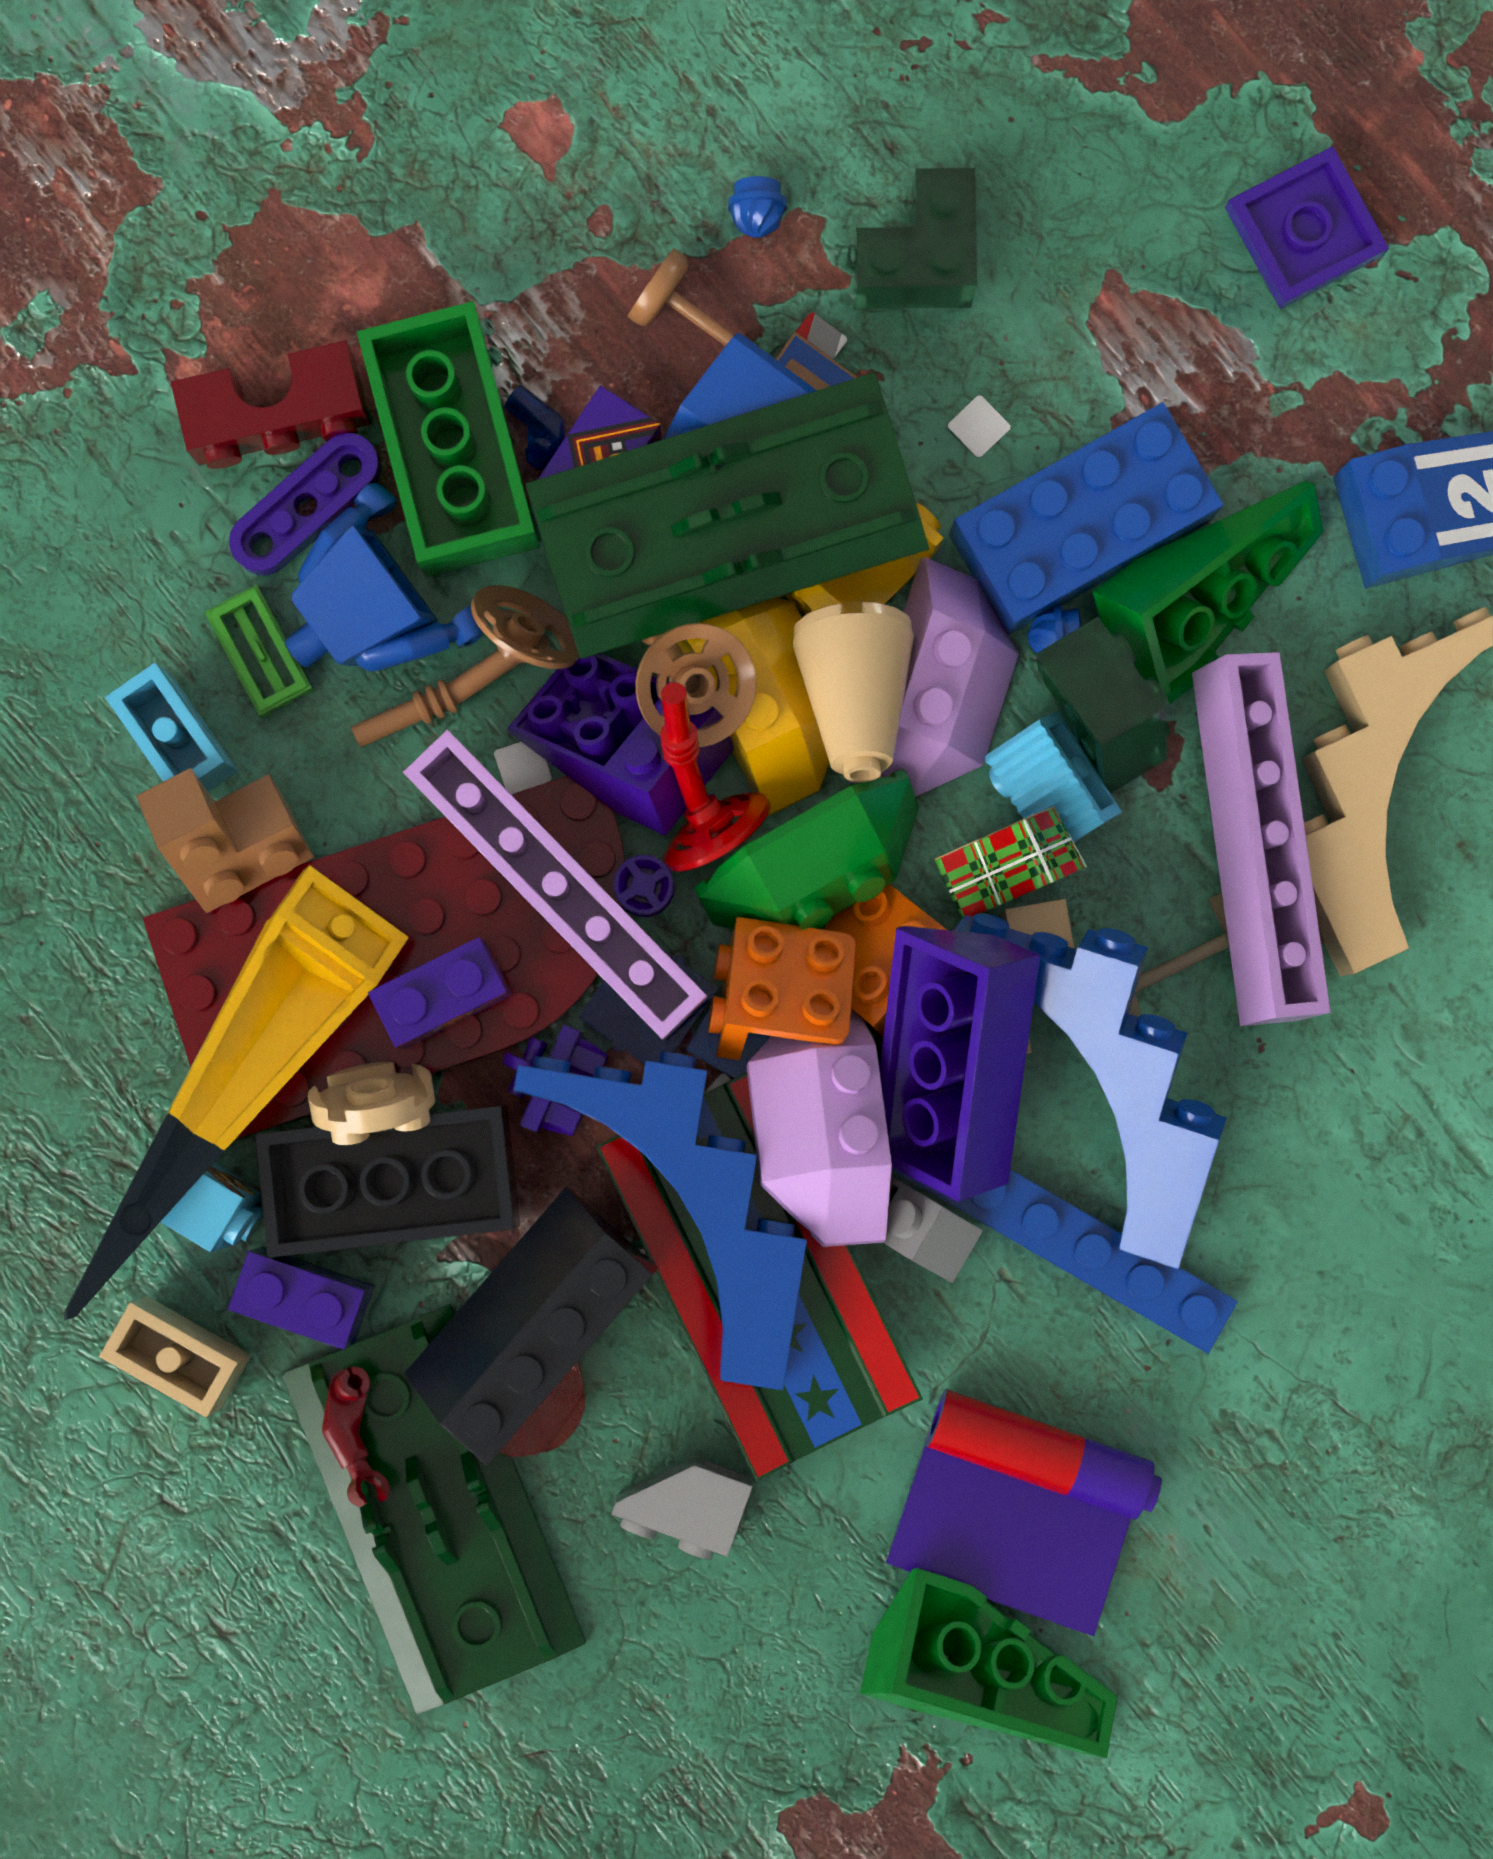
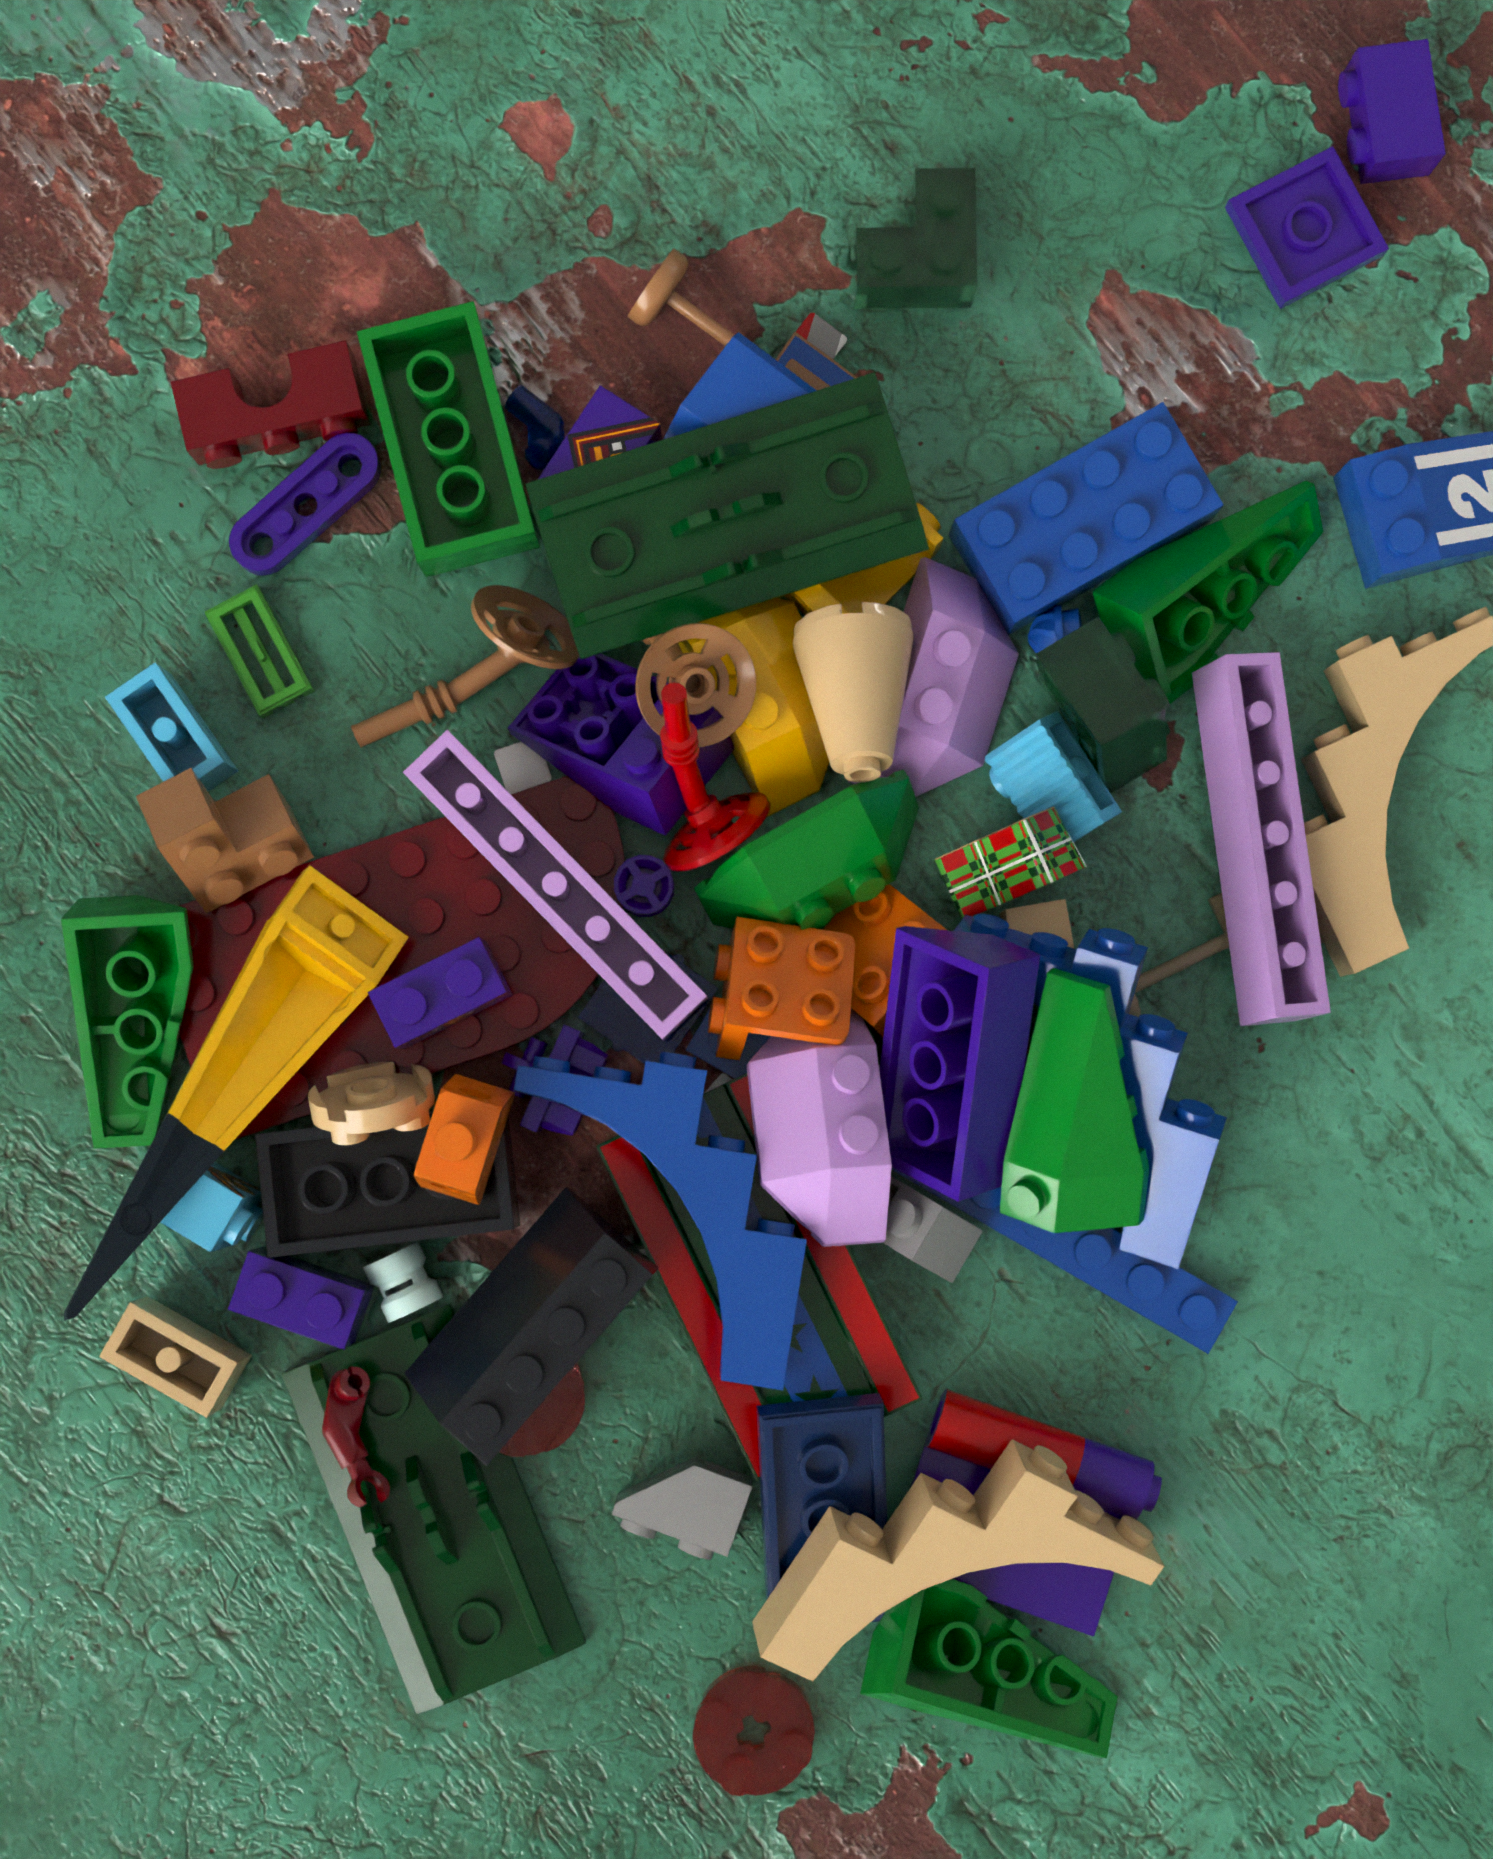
(129, 999): none -> green wedge
(363, 602): blue torso -> none
(403, 1282): none -> light aqua wheel
(463, 1138): none -> orange torso
(739, 1764): none -> clear red plate
(757, 205): blue plate -> none
(816, 1459): none -> dark blue tile
(939, 1532): none -> tan arch
(979, 426): white sticker -> none
(1072, 1133): none -> green wedge
(1392, 111): none -> dark purple brick

